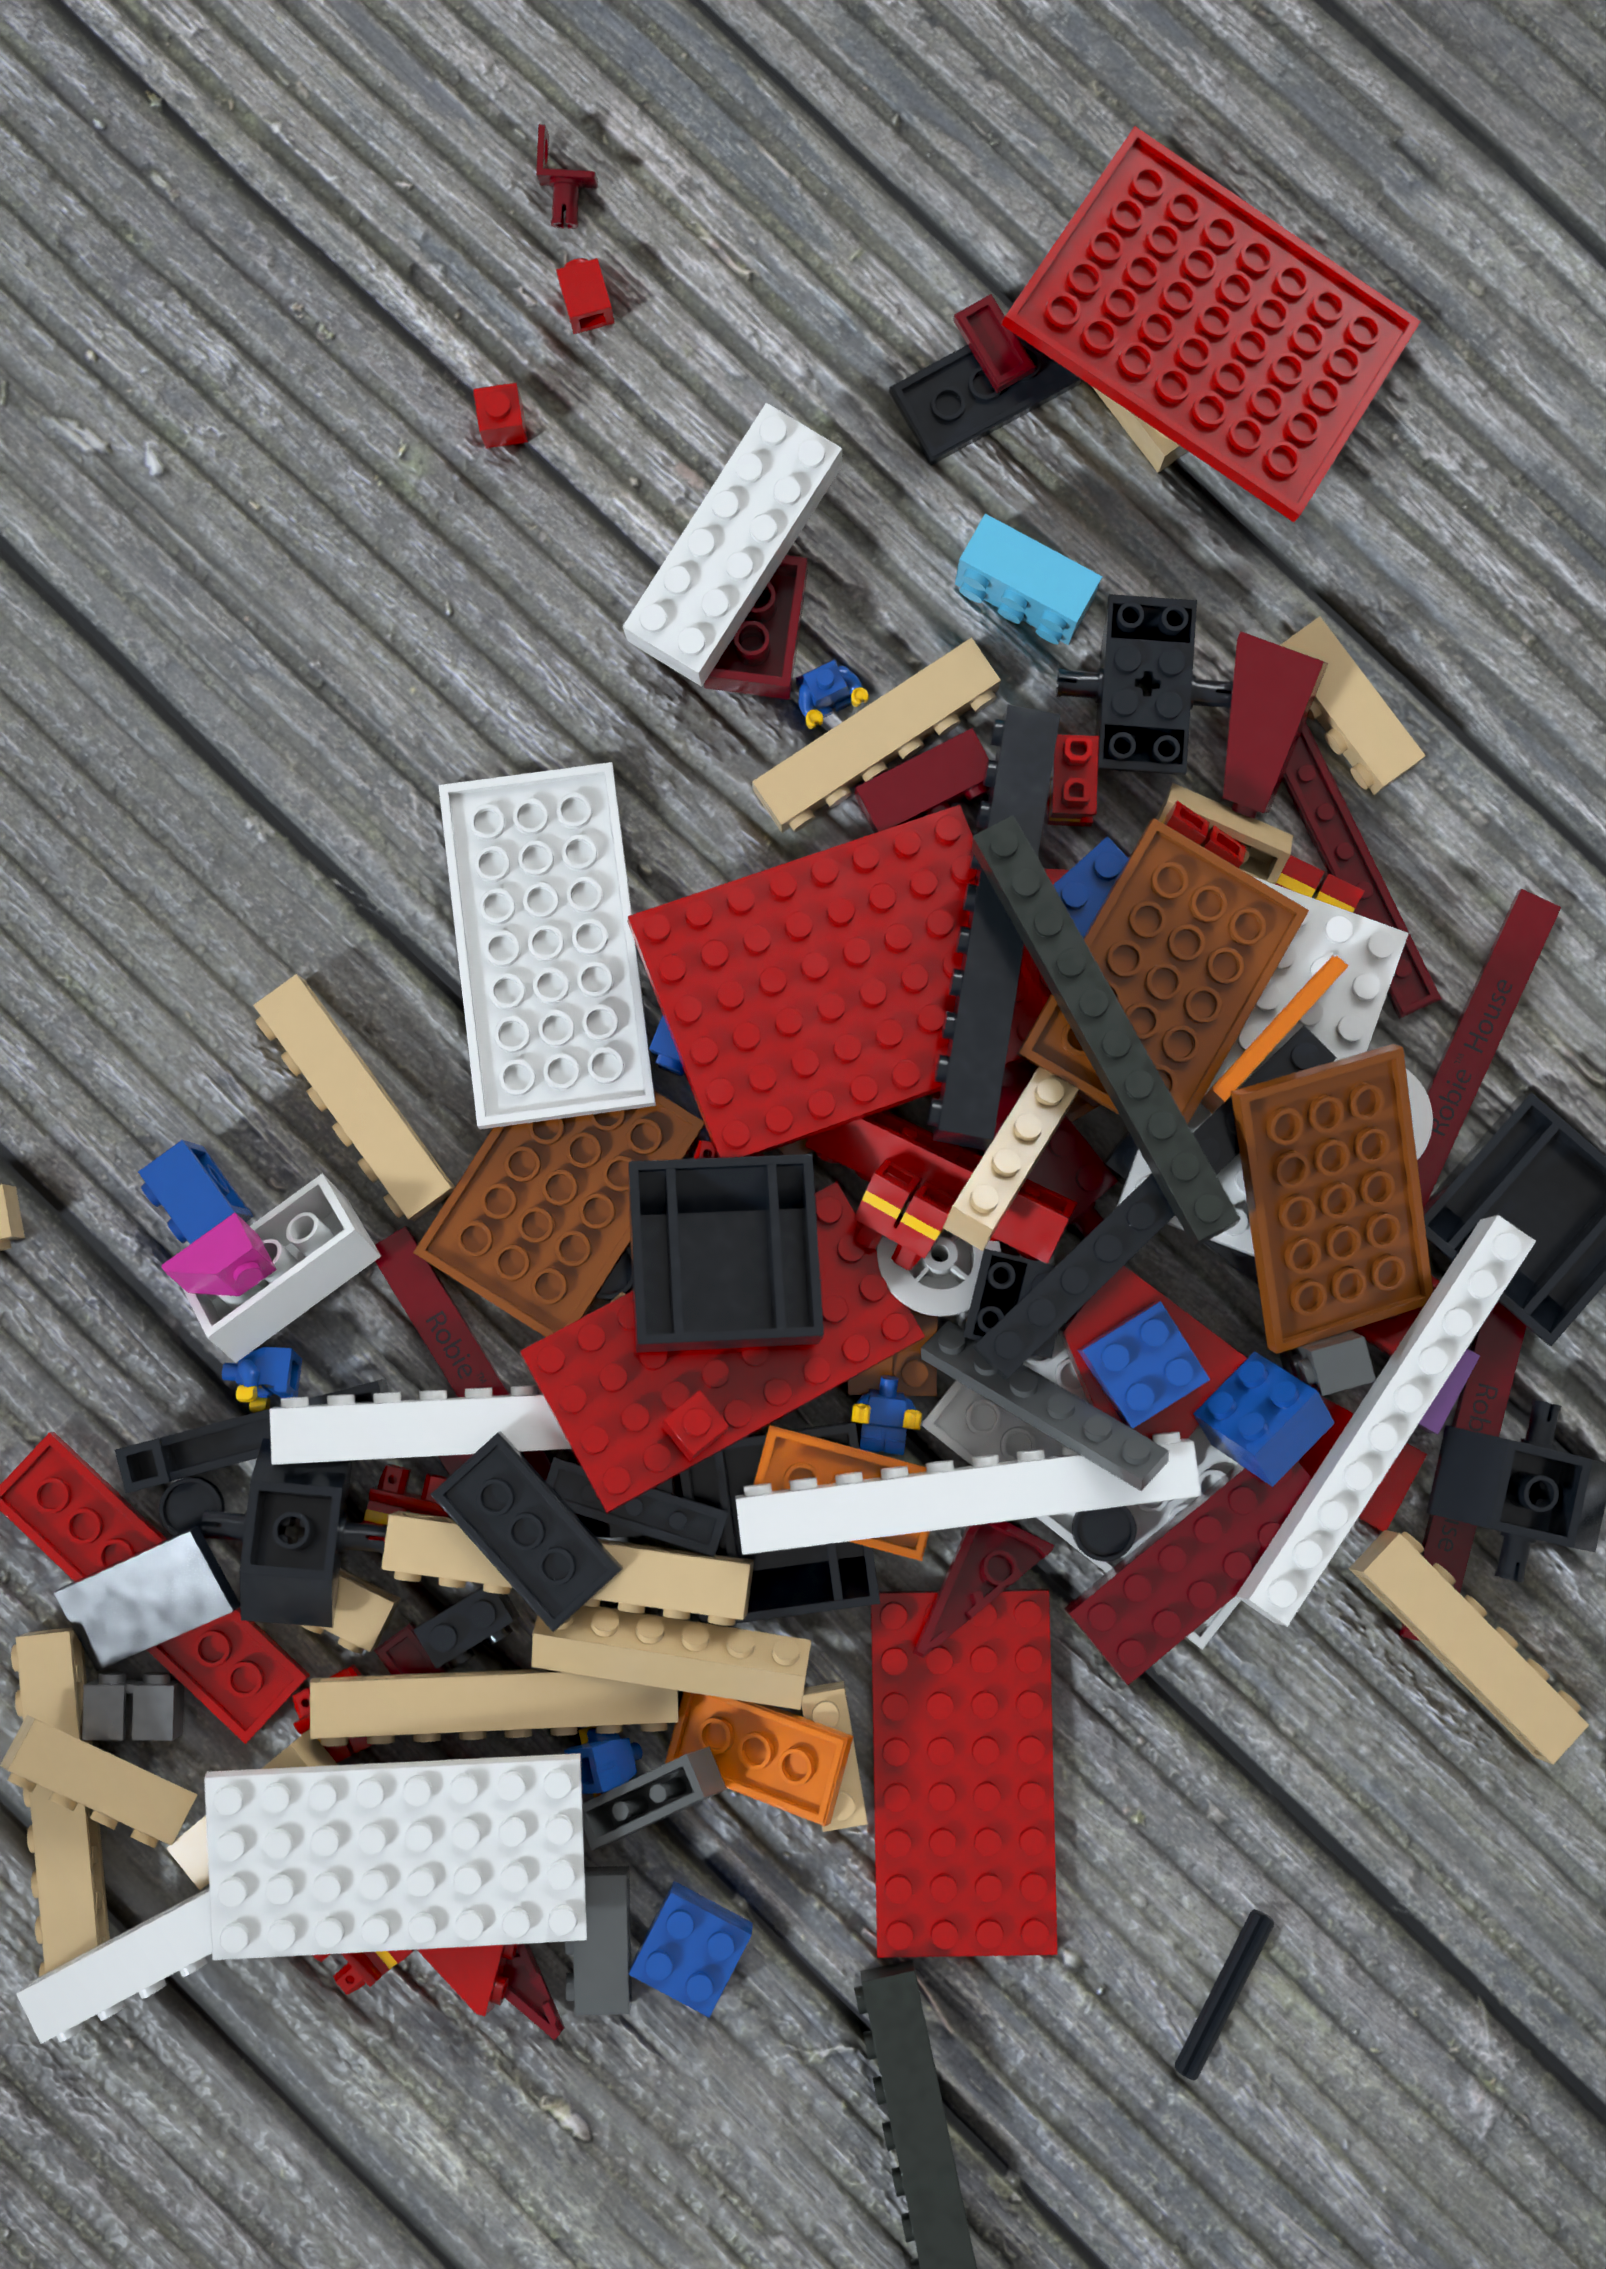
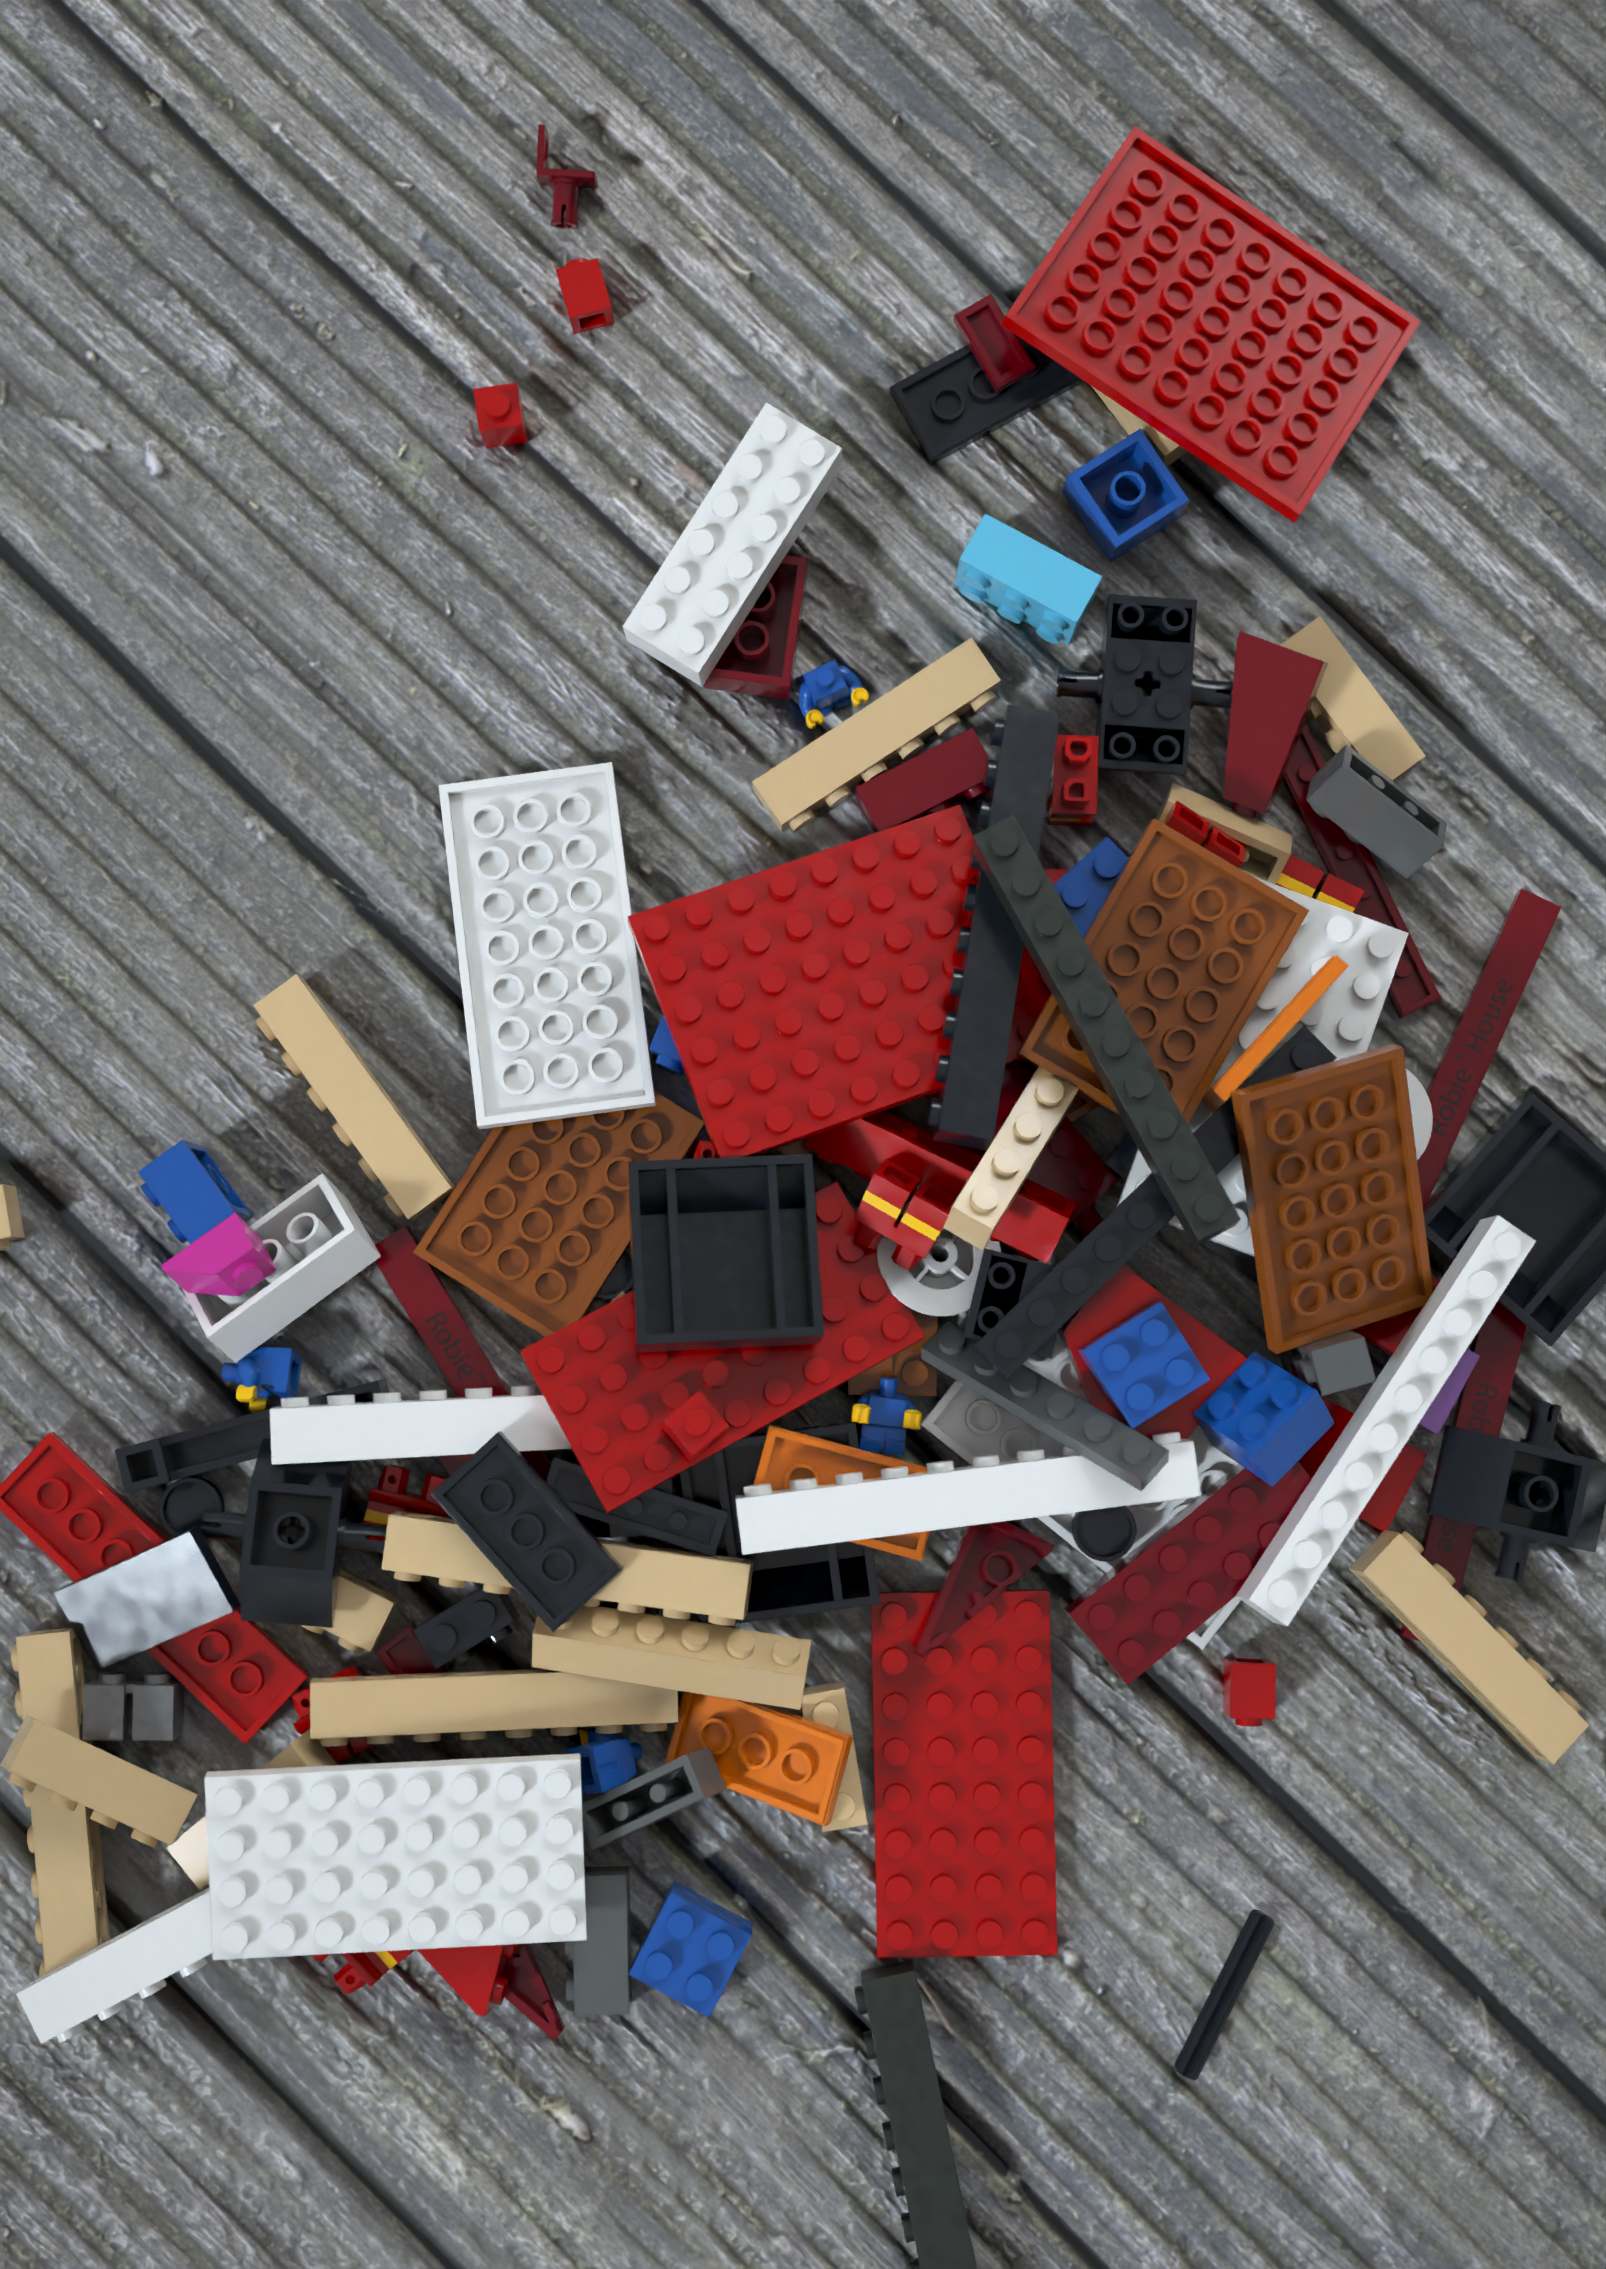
(1125, 495): none -> blue brick
(1249, 1690): none -> red brick
(1376, 812): none -> dark grey brick

